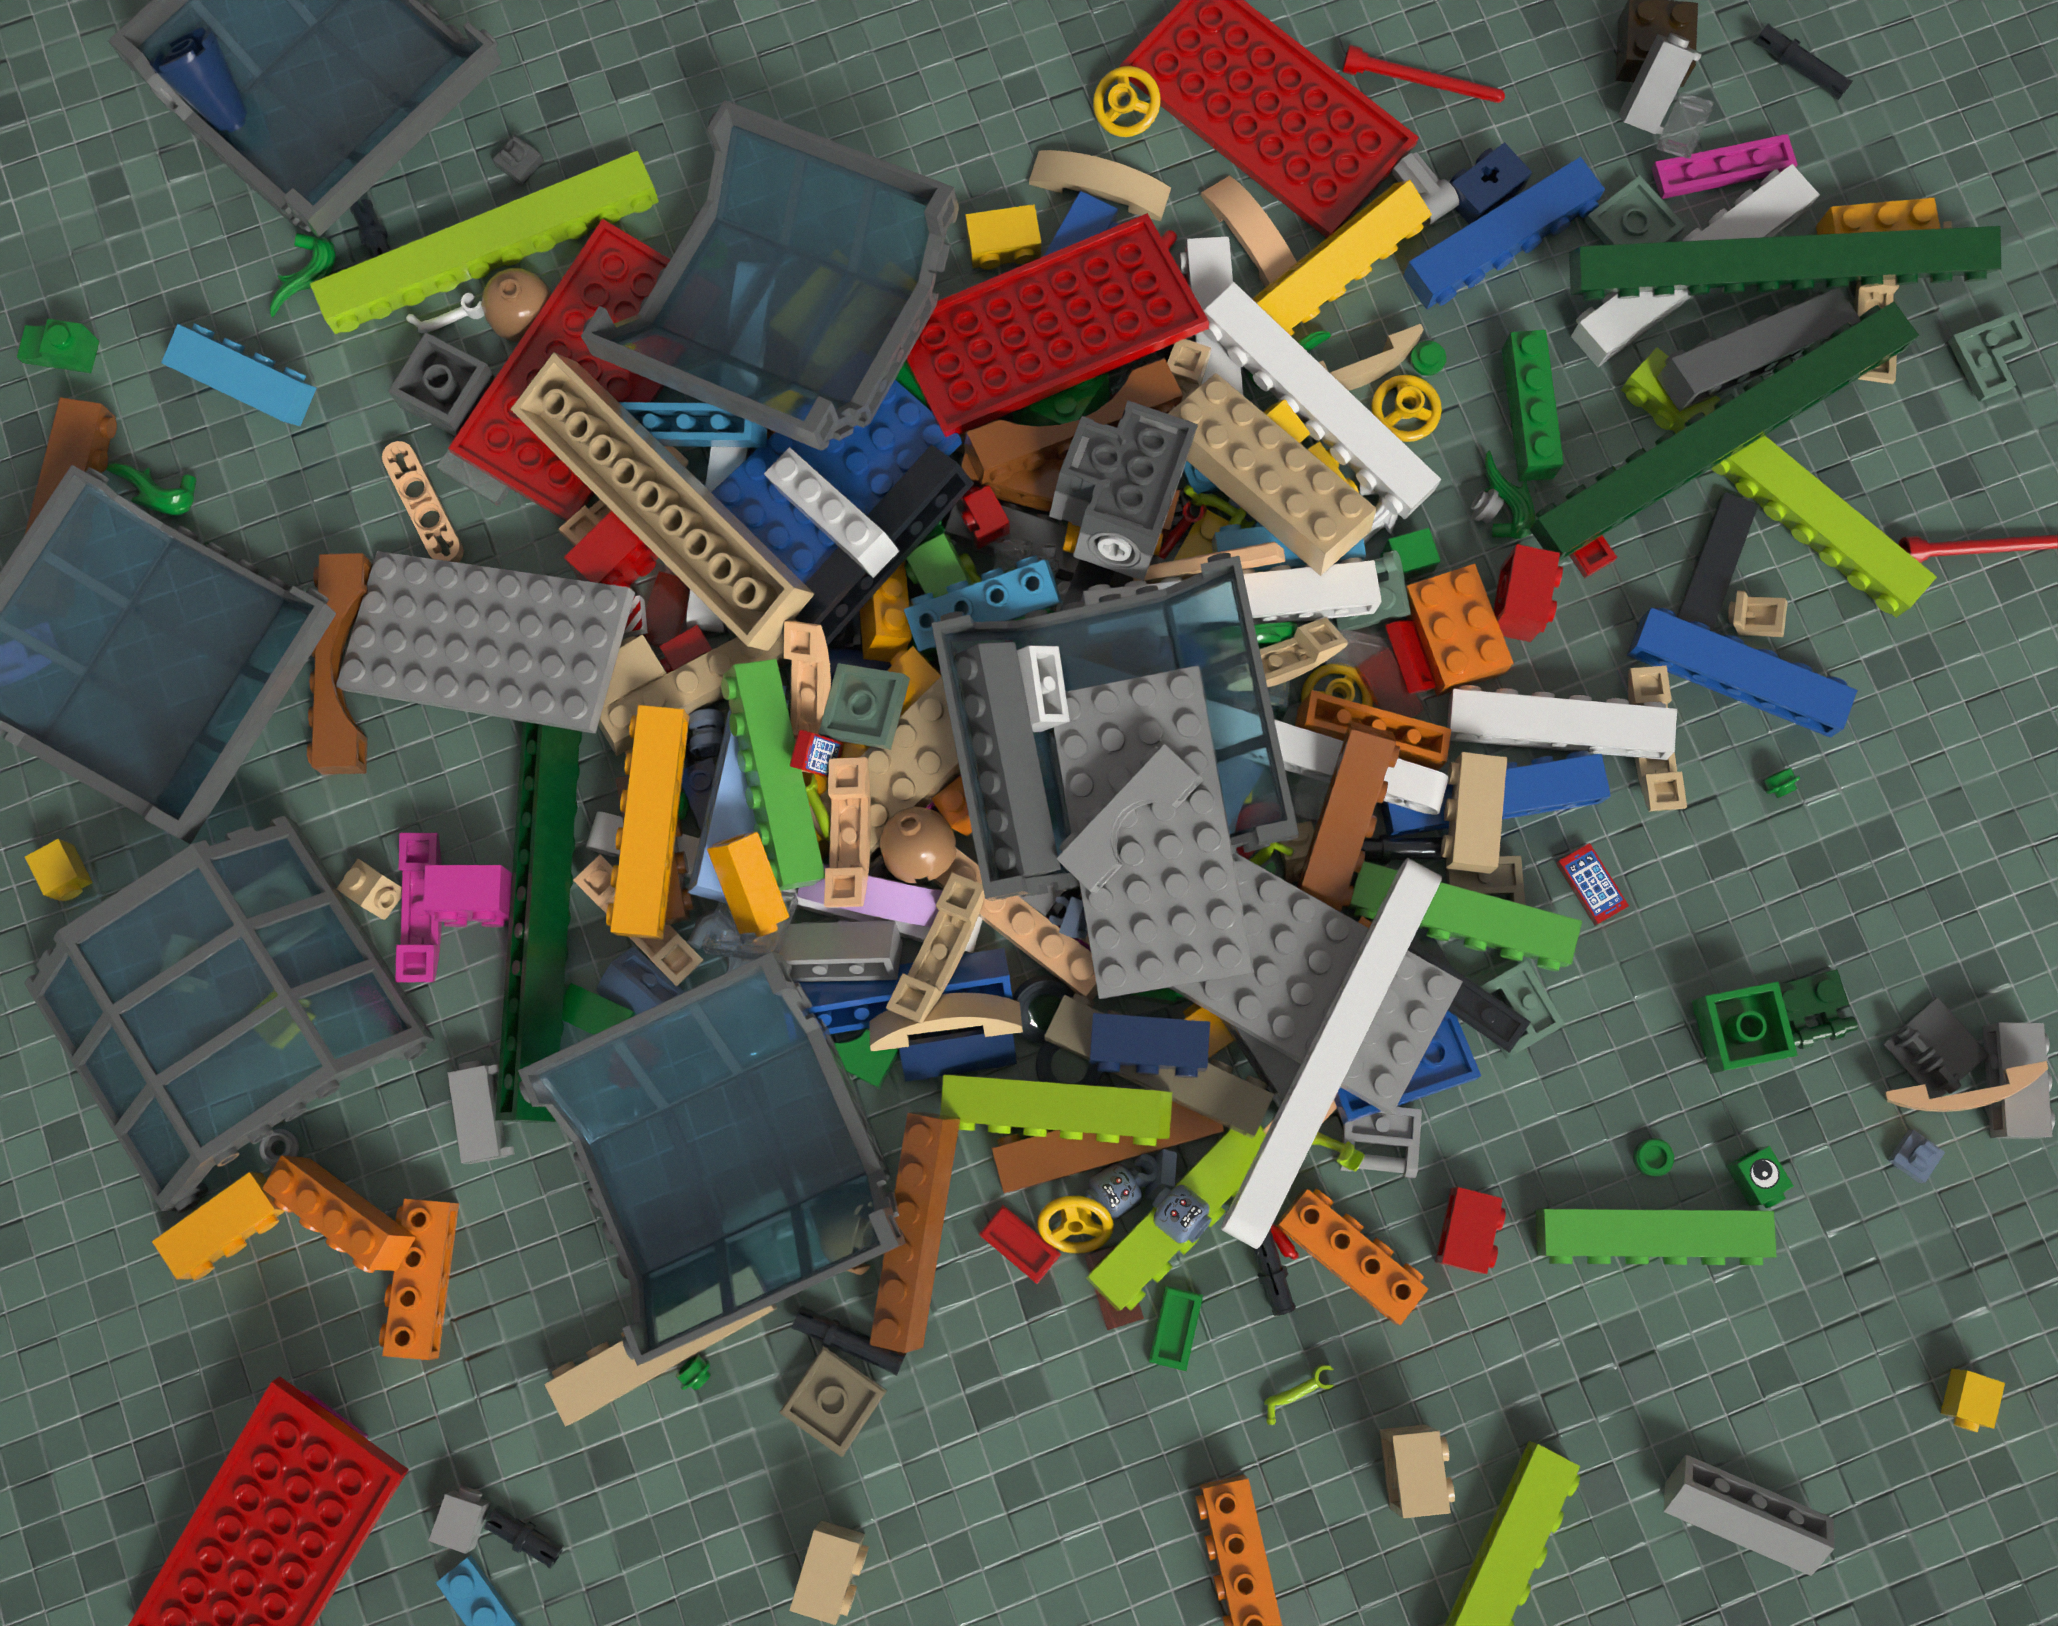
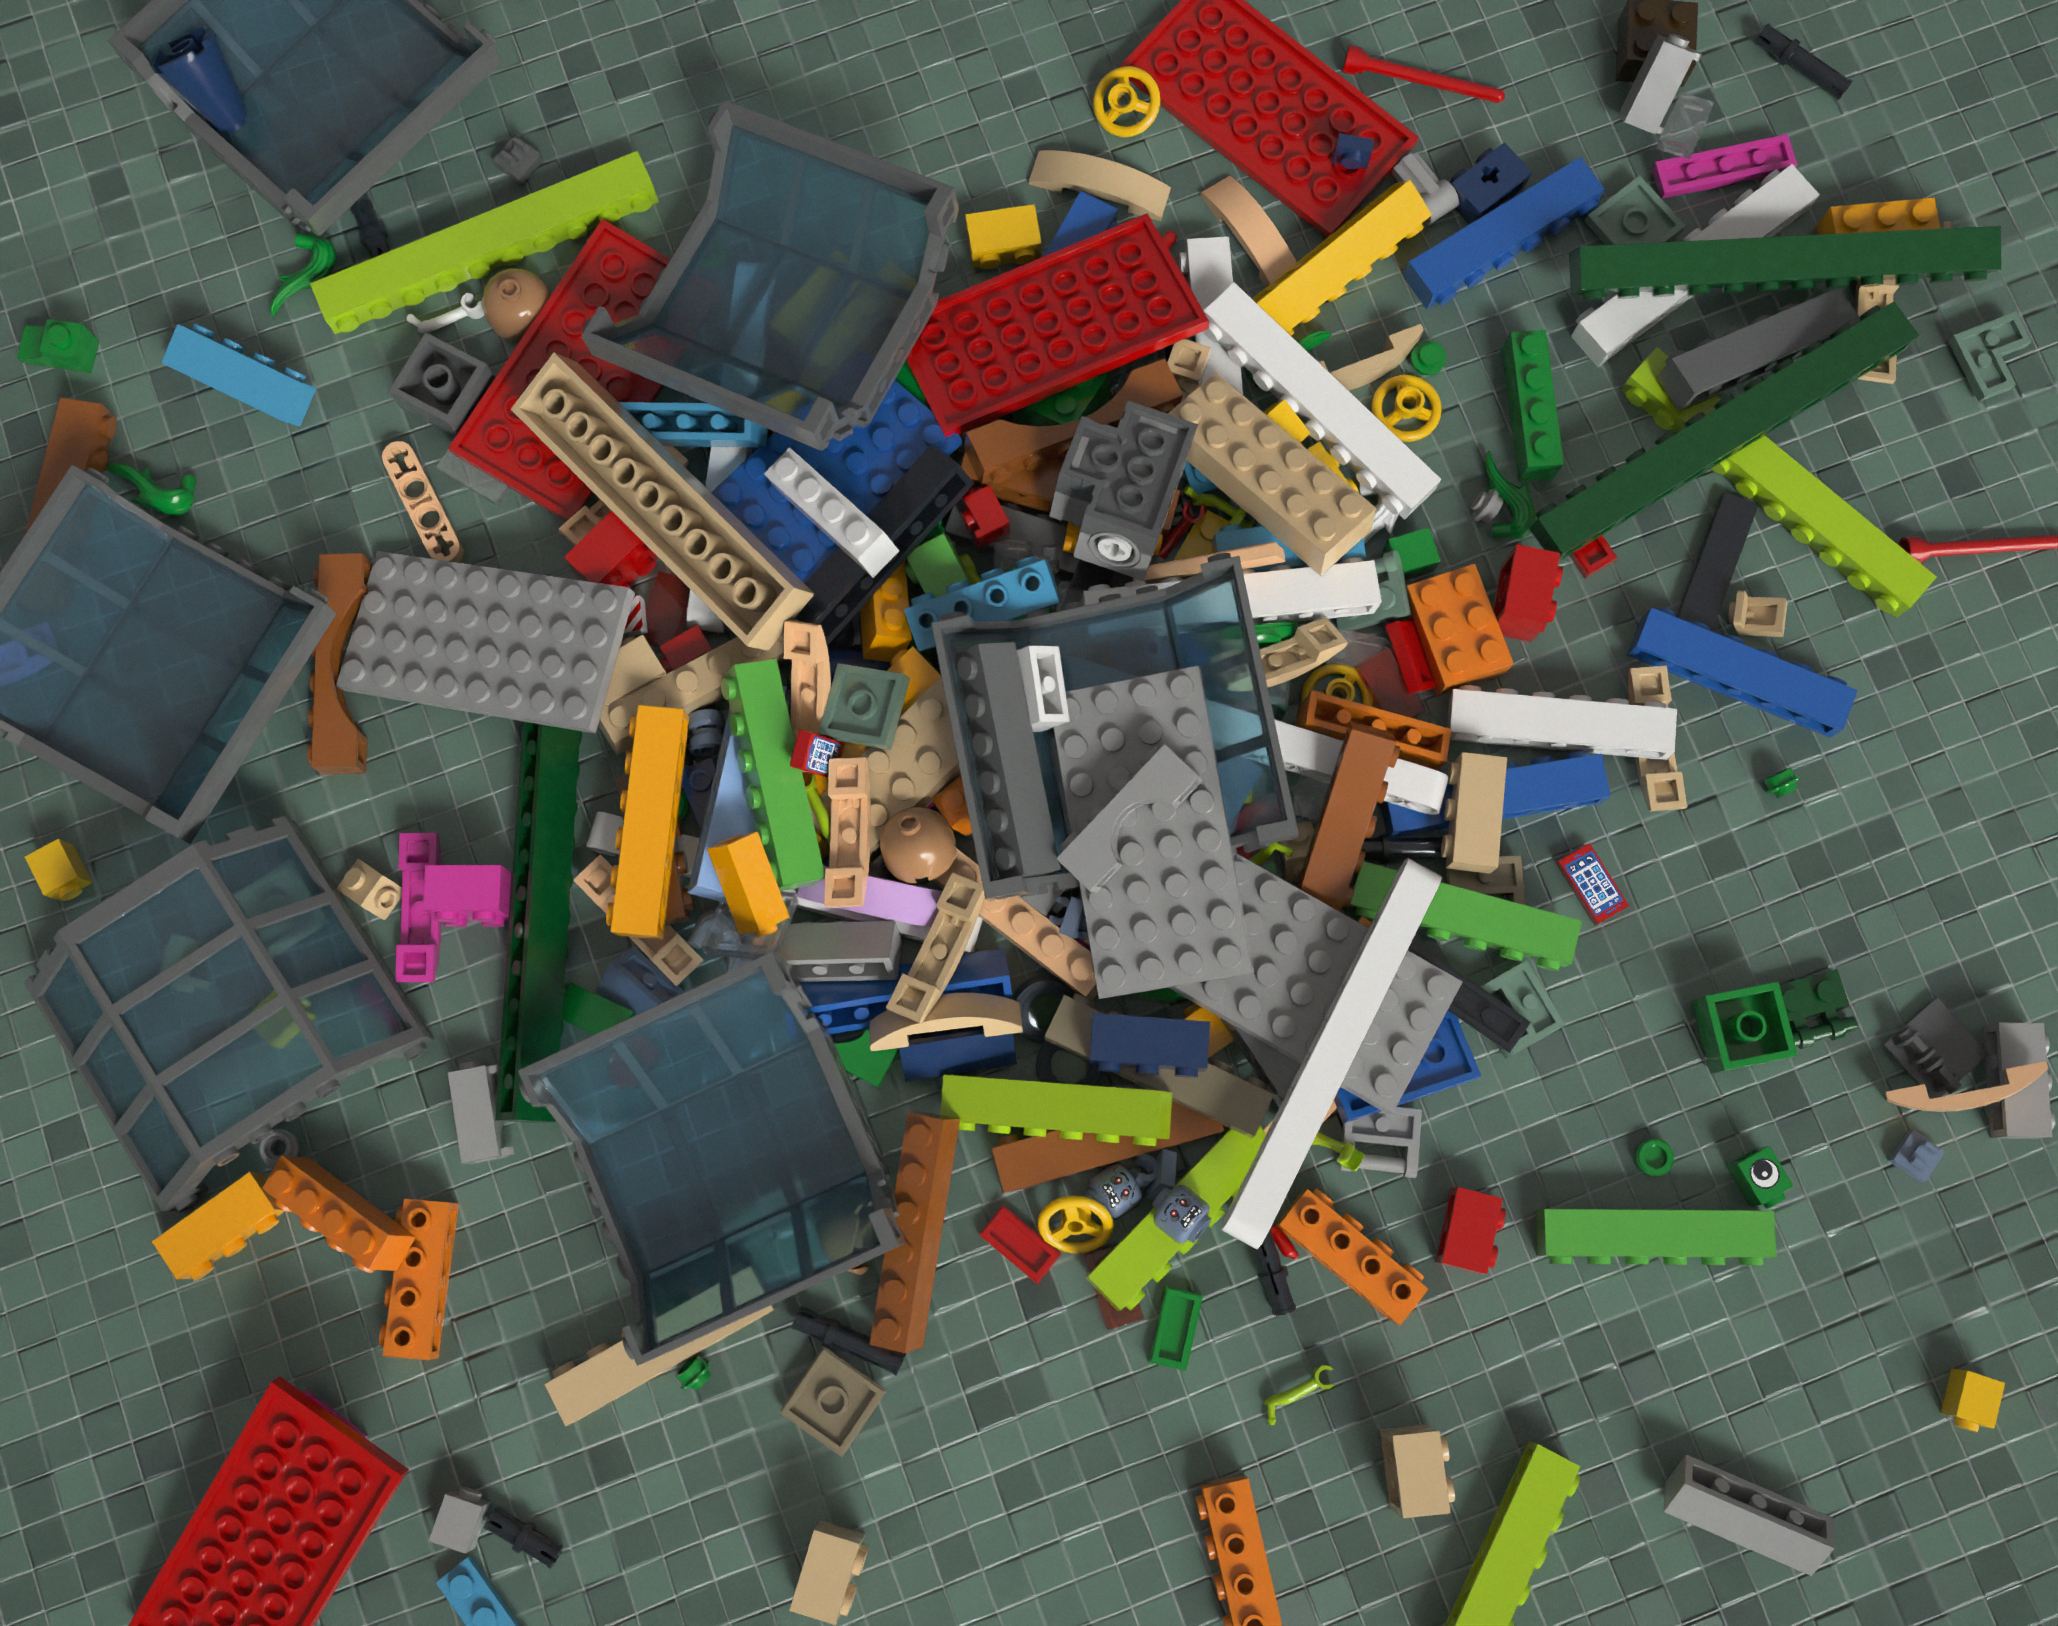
(1353, 151): none -> dark blue plate

